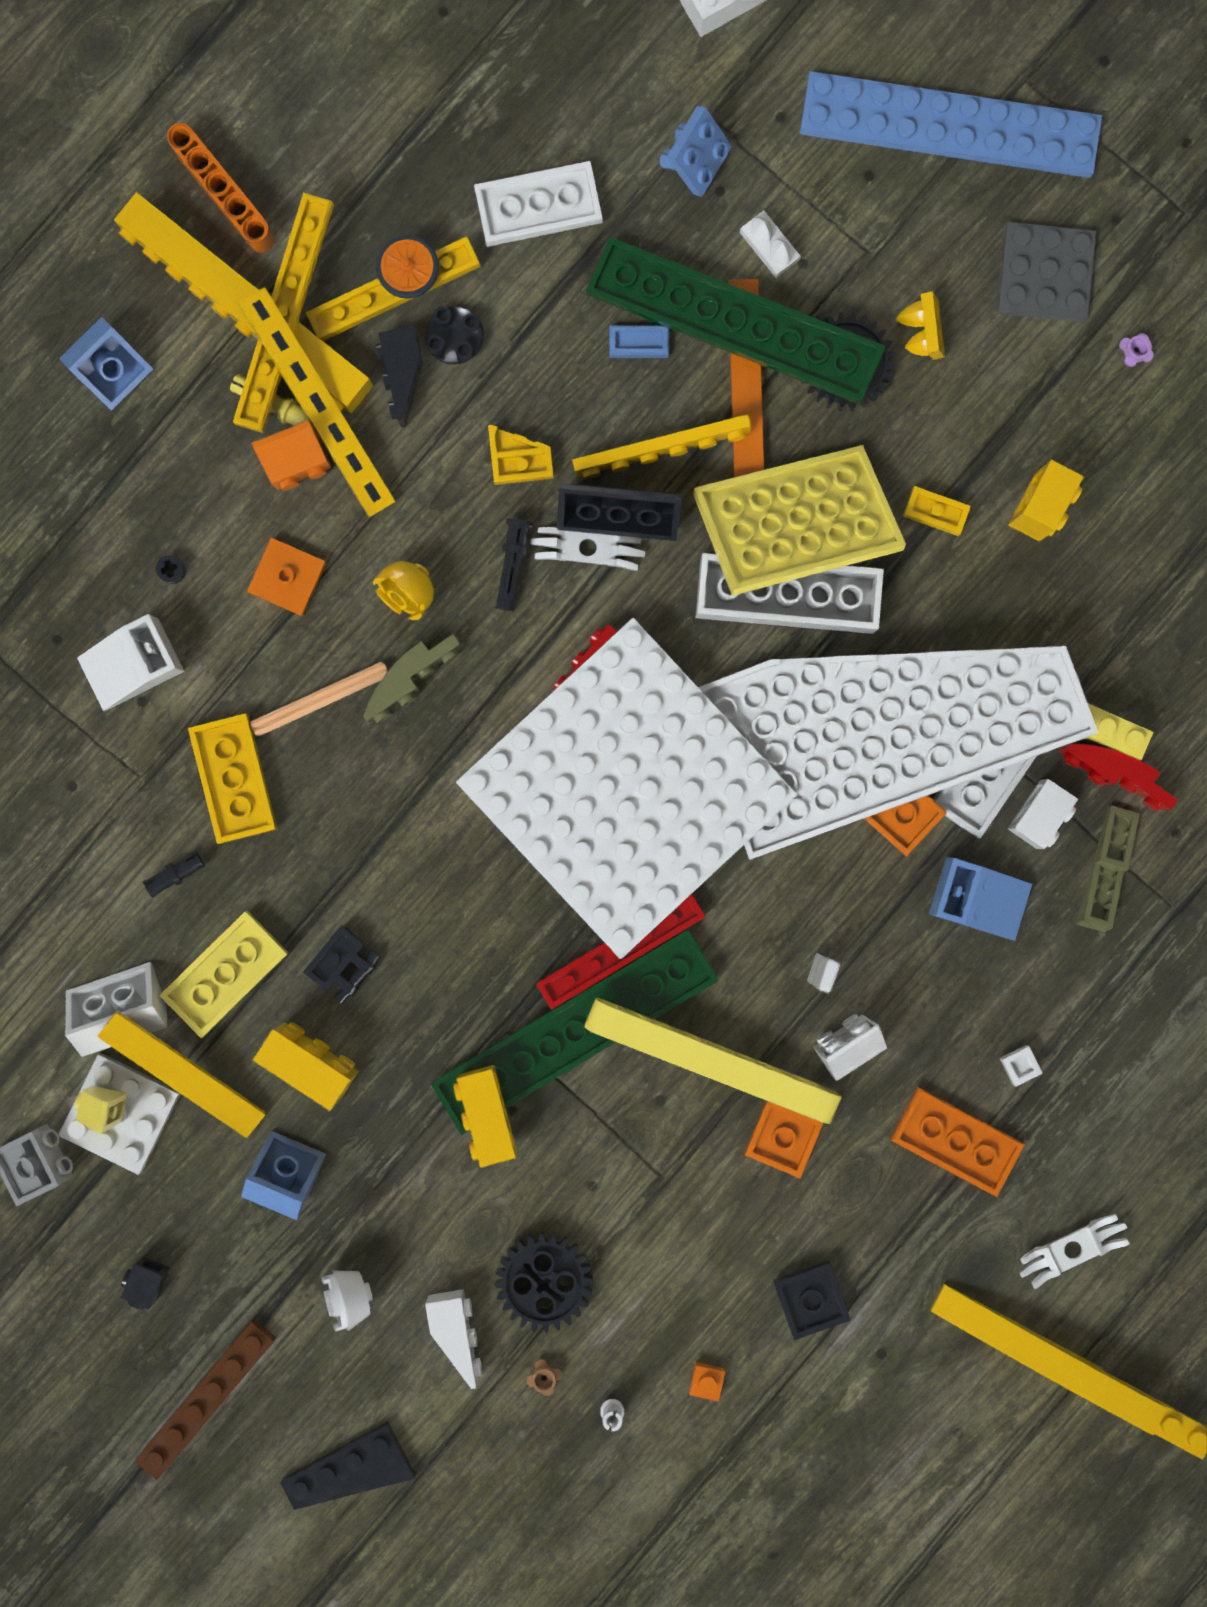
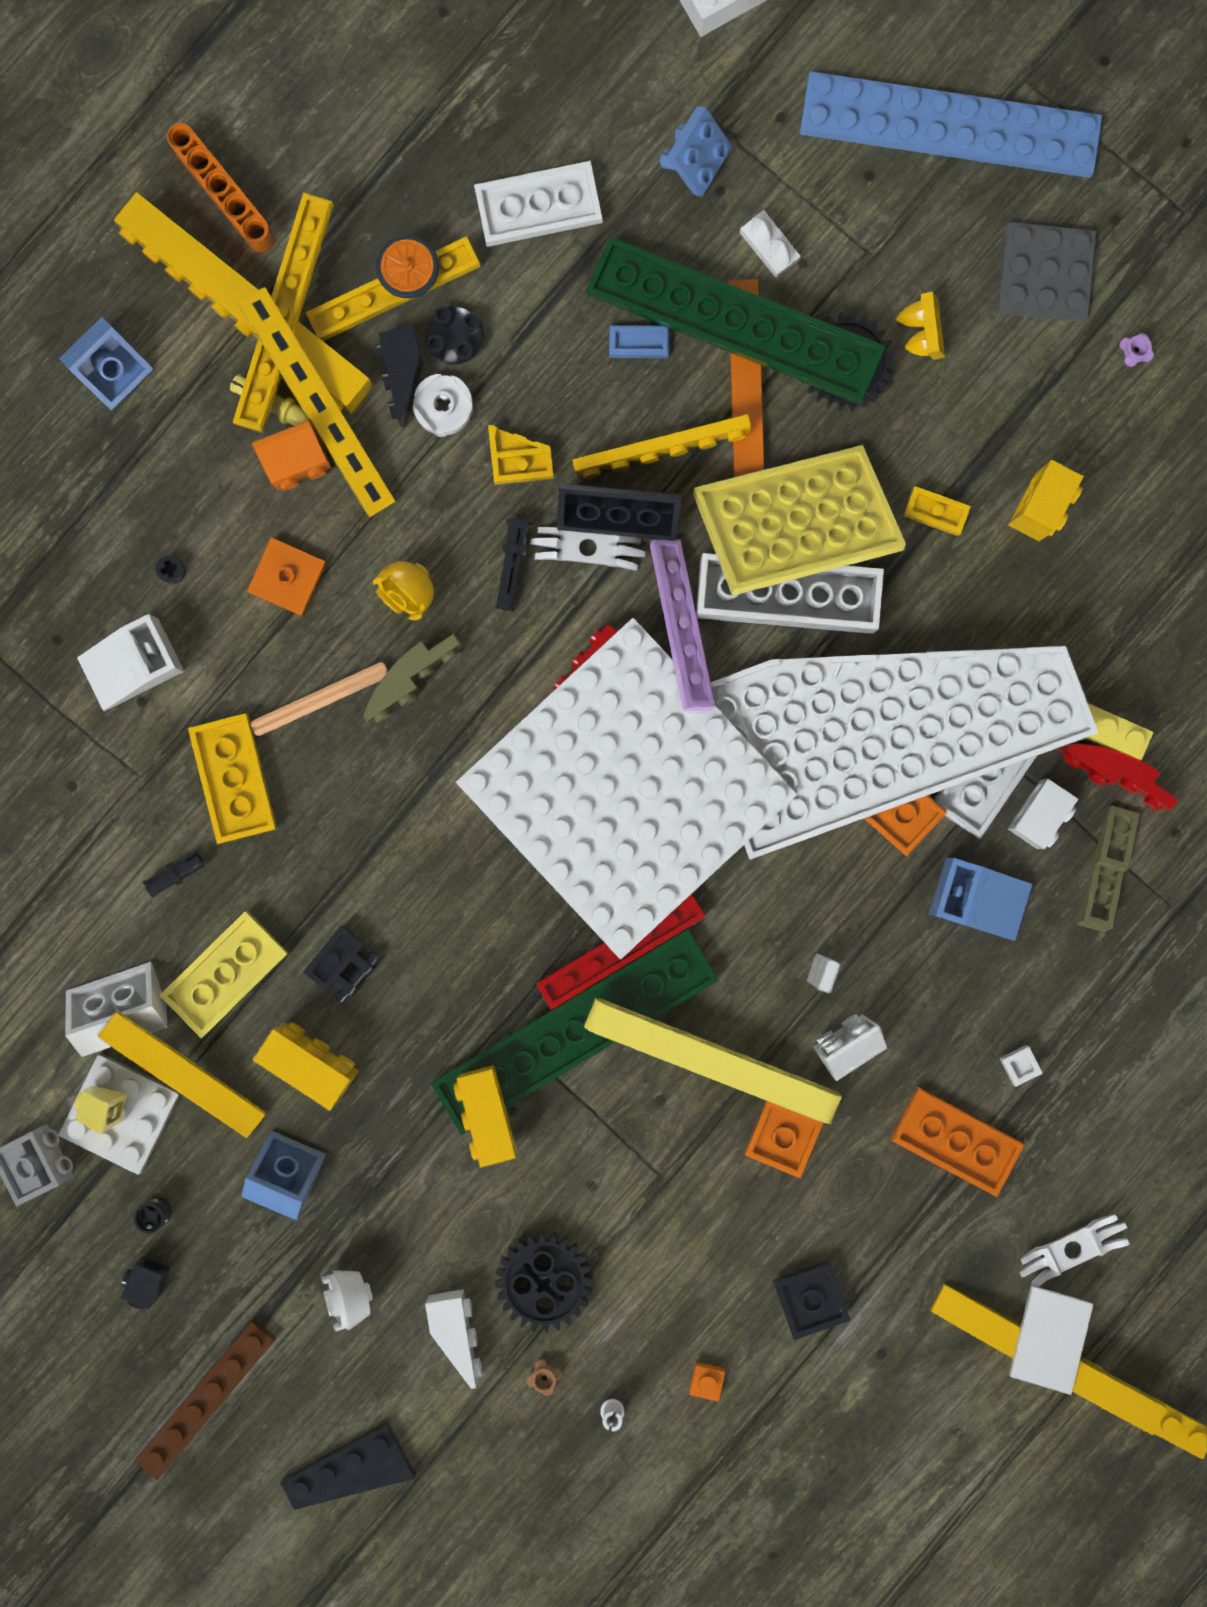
(147, 1219): none -> black wheel
(425, 404): none -> white plate
(682, 625): none -> lavender tile
(1051, 1339): none -> white tile

